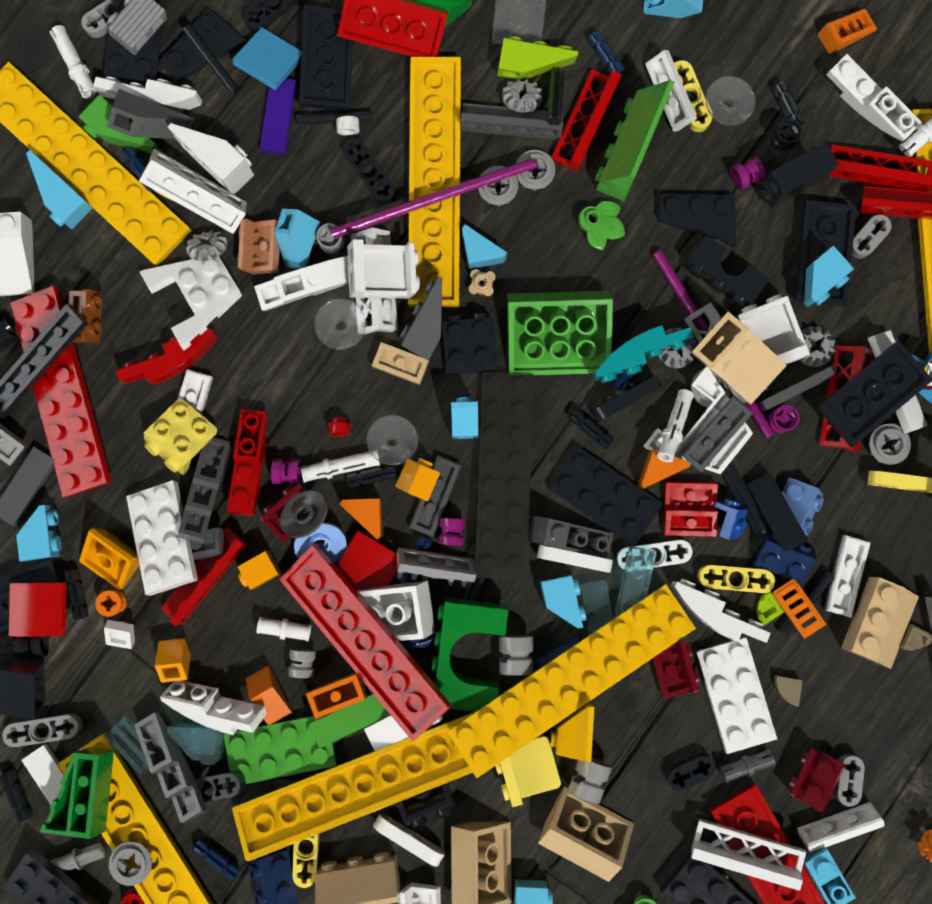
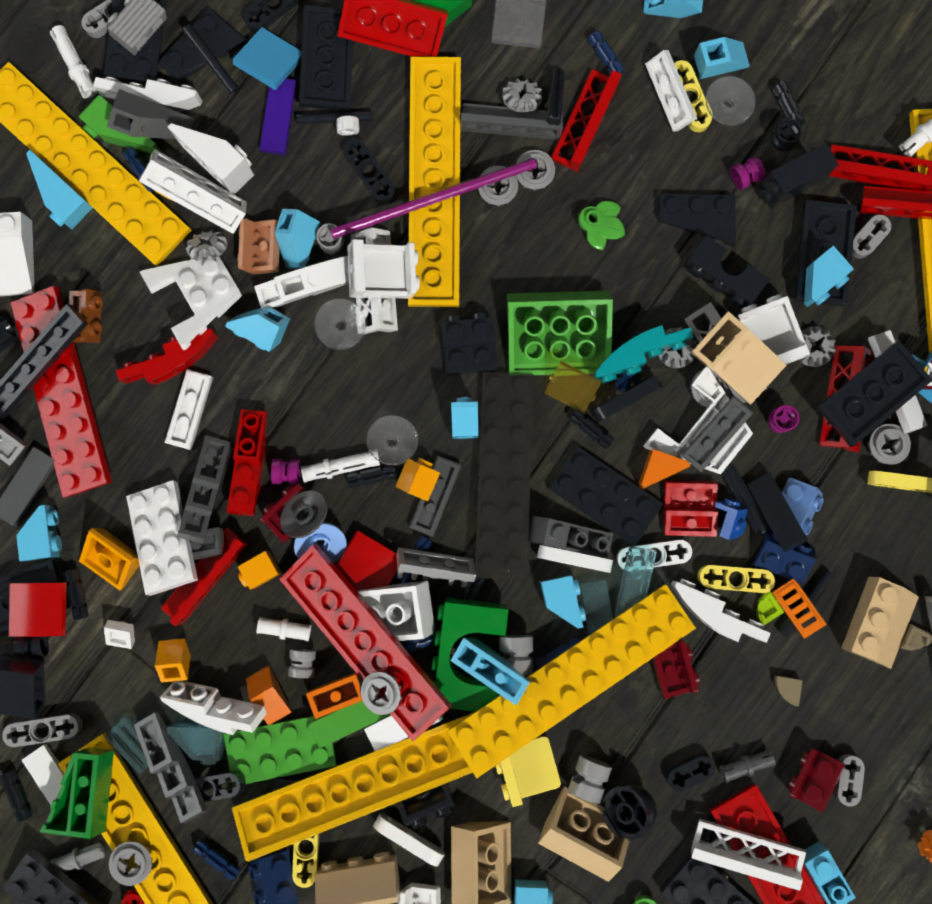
(117, 602): orange wheel -> none
(179, 436): light yellow bracket -> none
(261, 326): none -> medium azure slope
(339, 427): red plate -> none
(367, 513): orange slope -> none
(370, 692): none -> light grey gear
(400, 363): tan plate -> none
(426, 328): dark grey slope -> none
(451, 525): magenta wheel -> none
(476, 288): tan plate -> none
(481, 251): medium azure slope -> none
(490, 669): none -> medium azure slope
(528, 59): lime slope -> none
(572, 387): none -> clear yellow piece
(575, 734): yellow slope -> none
(629, 811): none -> black cylinder
(632, 140): bright green slope -> none
(668, 448): white pin -> none
(702, 325): magenta piece -> none
(720, 57): none -> medium azure slope
(735, 695): white plate -> none
(796, 389): dark grey tile -> none
(833, 38): orange slope -> none
(840, 827): white tile -> none
(847, 576): white tile -> none
(870, 101): white slope -> none

